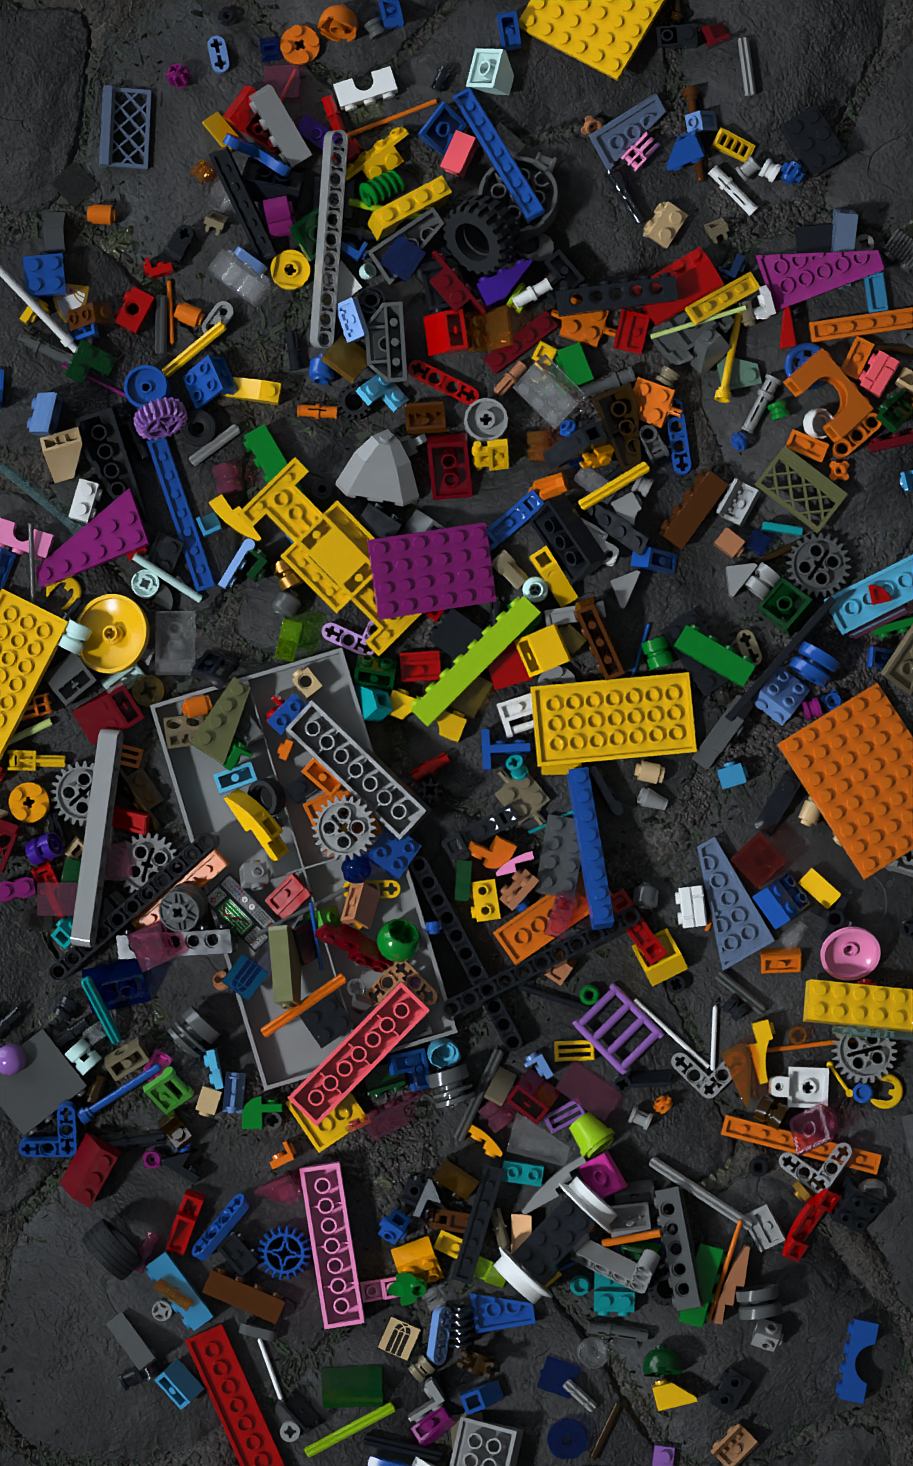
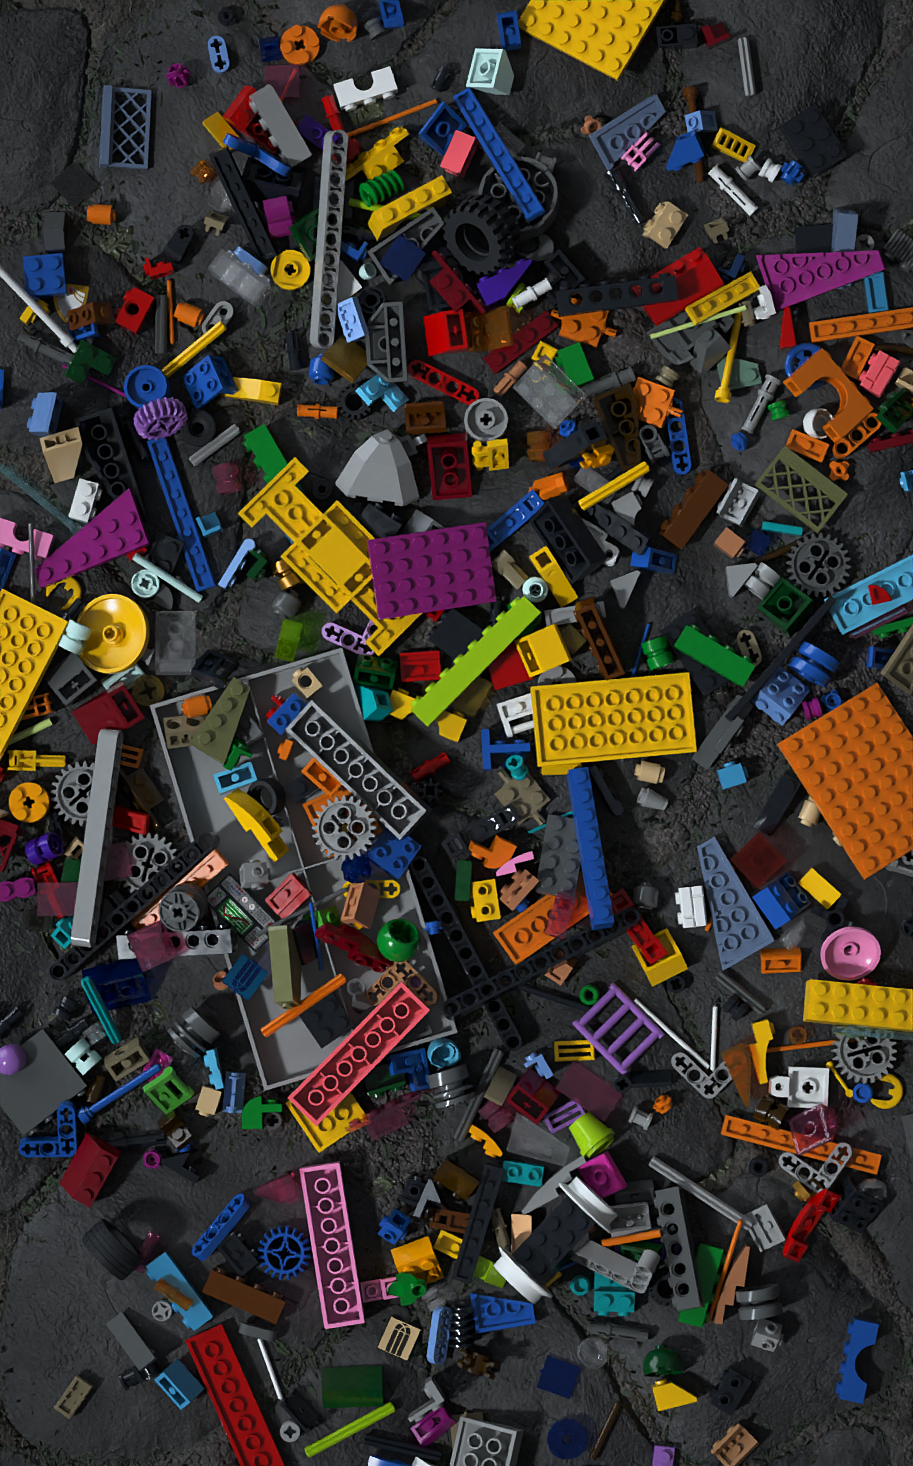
(73, 1396): none -> dark tan plate
(185, 1221): red slope -> none
(232, 518): yellow slope -> none
(280, 1159): orange bracket -> none
(418, 1372): dark tan wheel -> none
(481, 1397): blue slope -> none
(580, 1395): light grey axle -> none
(631, 332): red plate -> none

